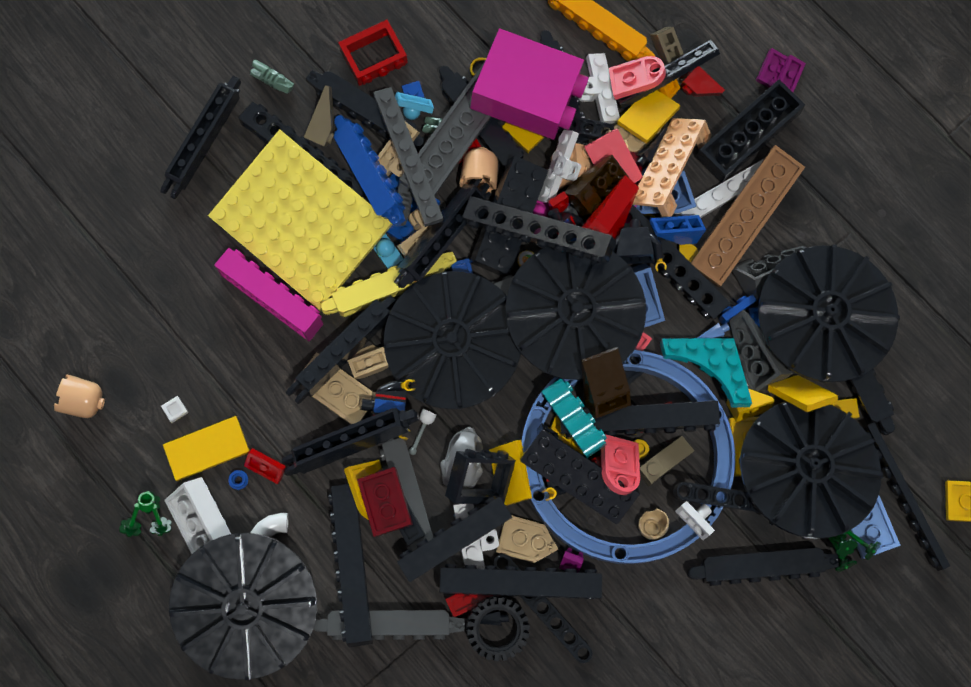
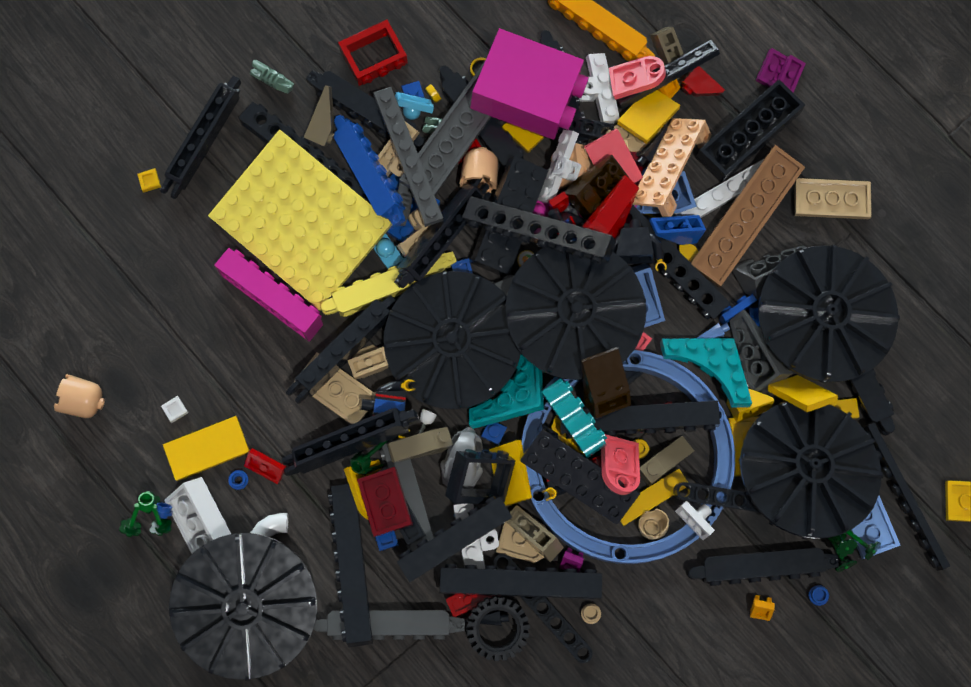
(149, 180): none -> yellow tile
(164, 510): none -> blue plate
(361, 462): none -> dark green plant
(387, 541): none -> blue tile
(420, 445): none -> dark tan slope
(433, 93): none -> yellow tile
(494, 433): none -> blue plate
(518, 397): none -> teal plate
(535, 534): none -> dark tan slope
(591, 613): none -> tan plate
(654, 496): none -> yellow tile
(762, 609): none -> light orange tile
(818, 595): none -> blue plate
(832, 198): none -> tan plate

